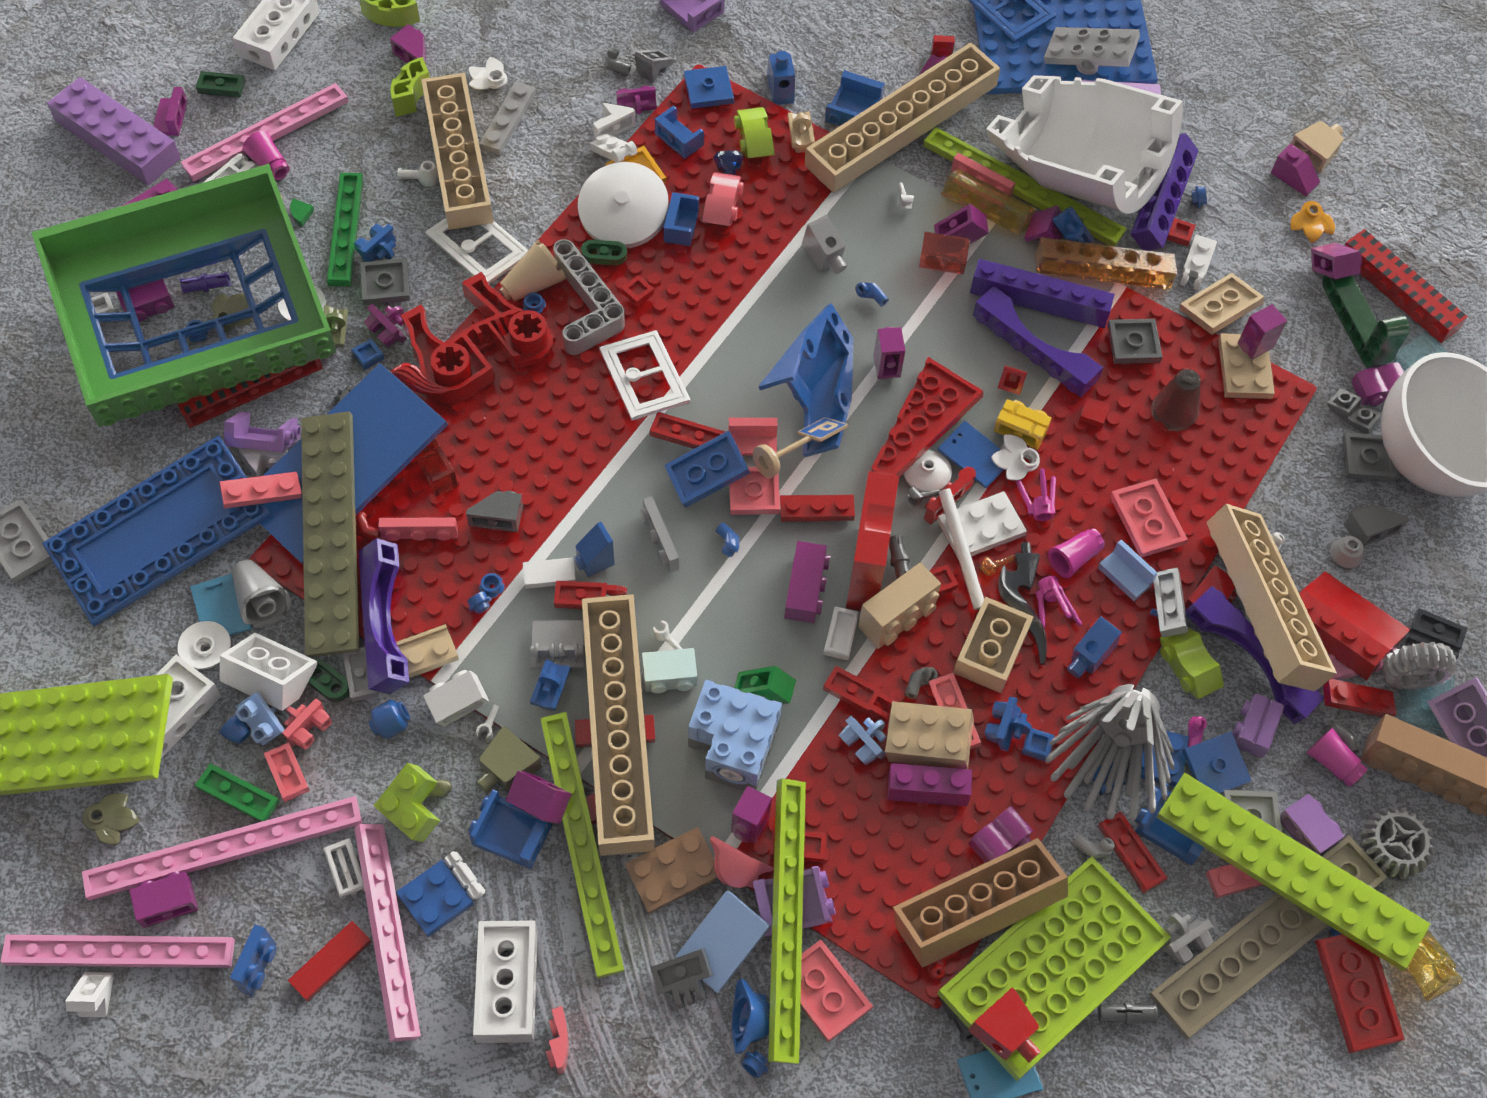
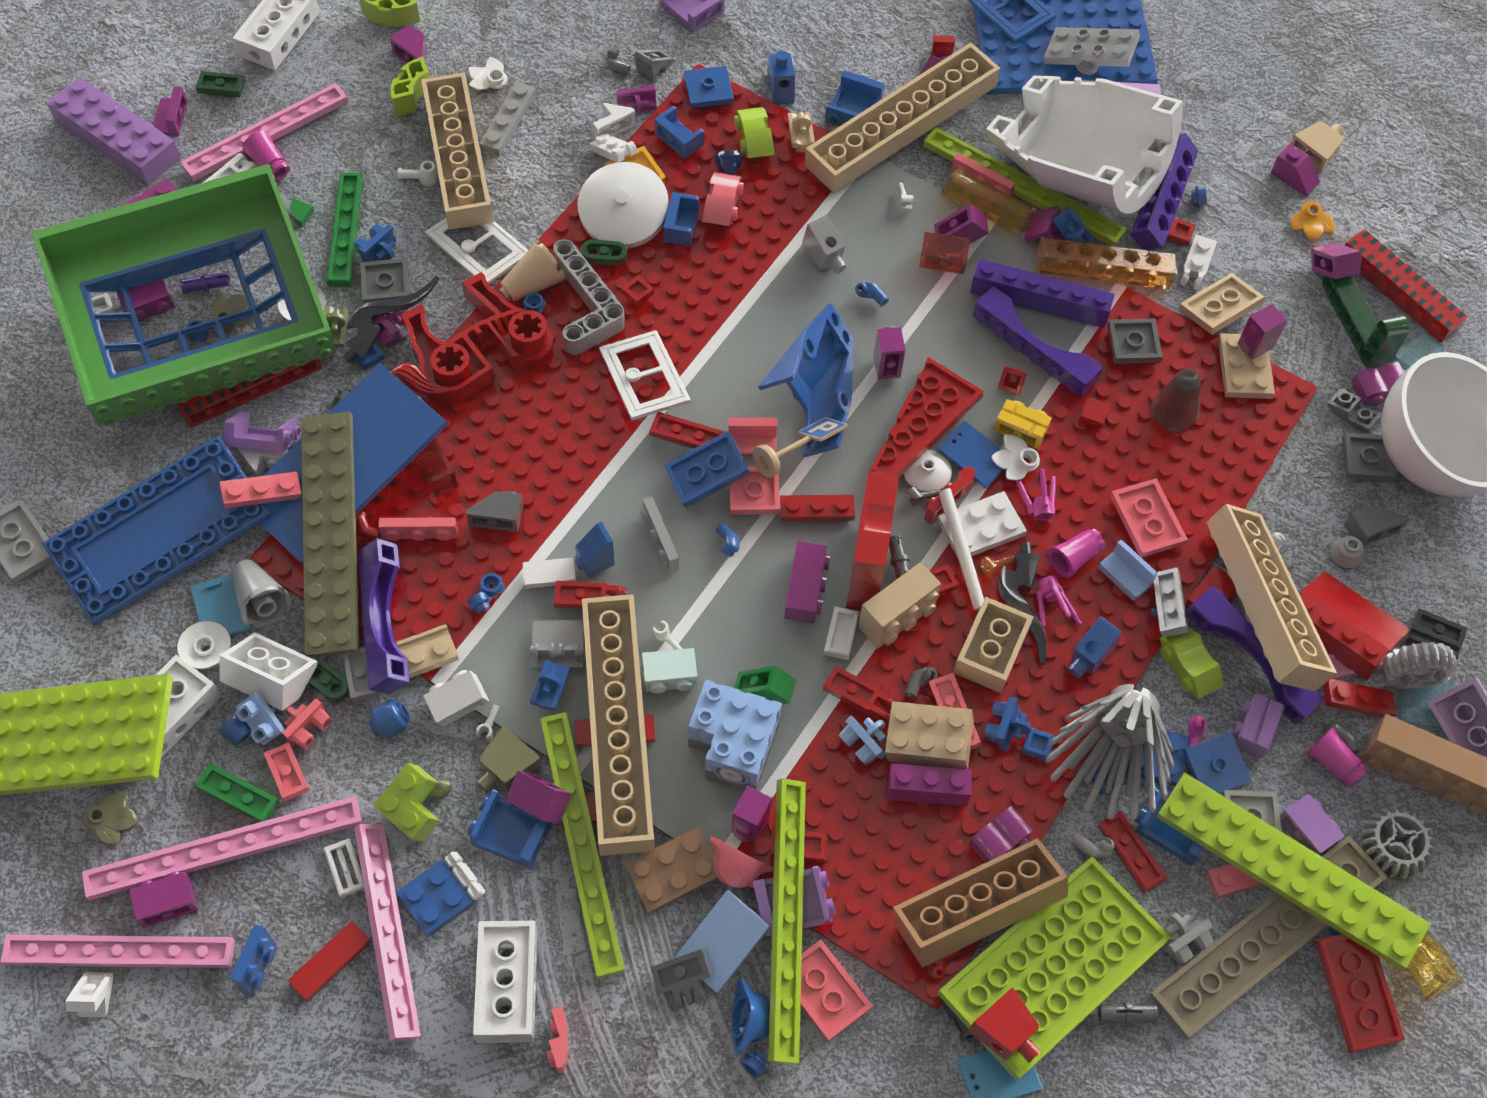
(363, 316): none -> black piece

